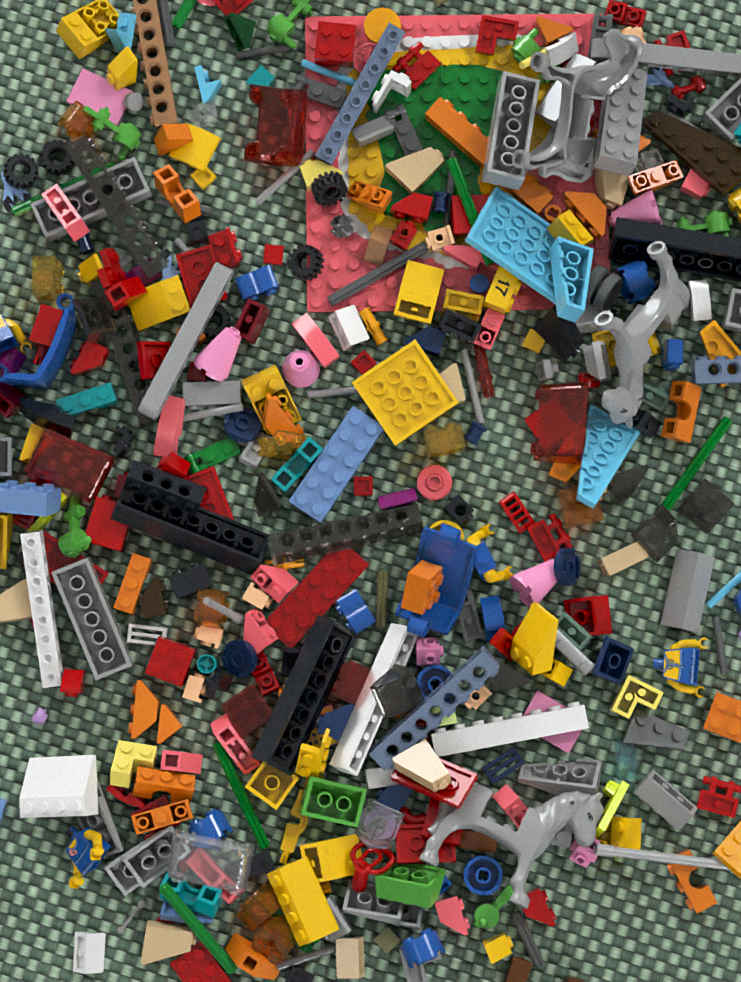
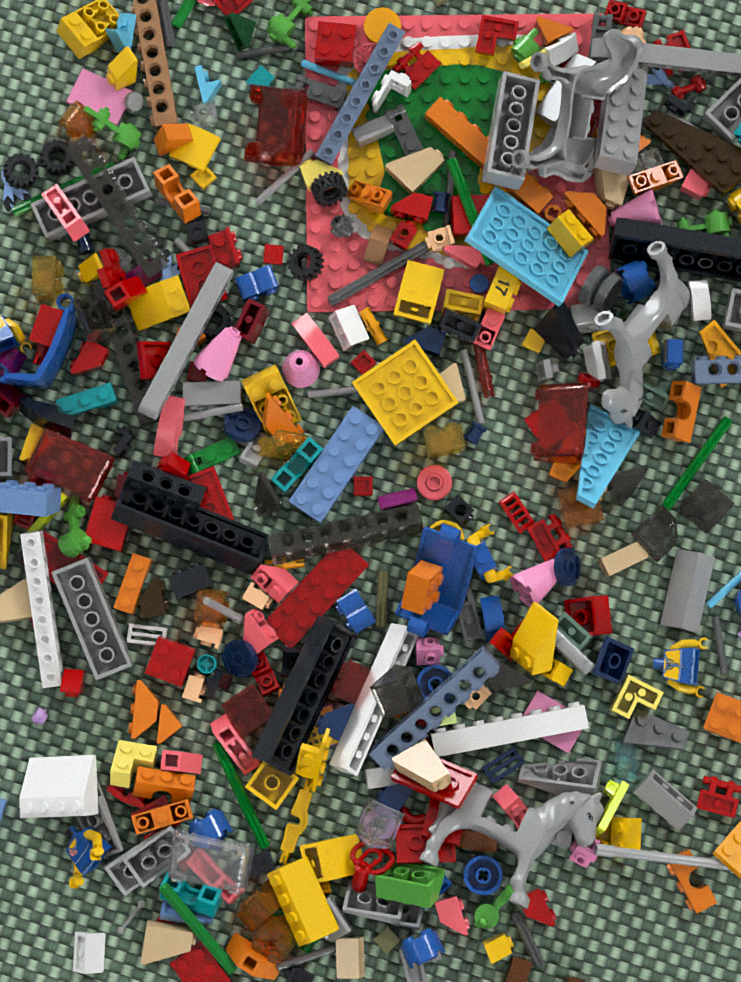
(332, 801): bright green slope -> none
(571, 275): medium azure wedge -> none

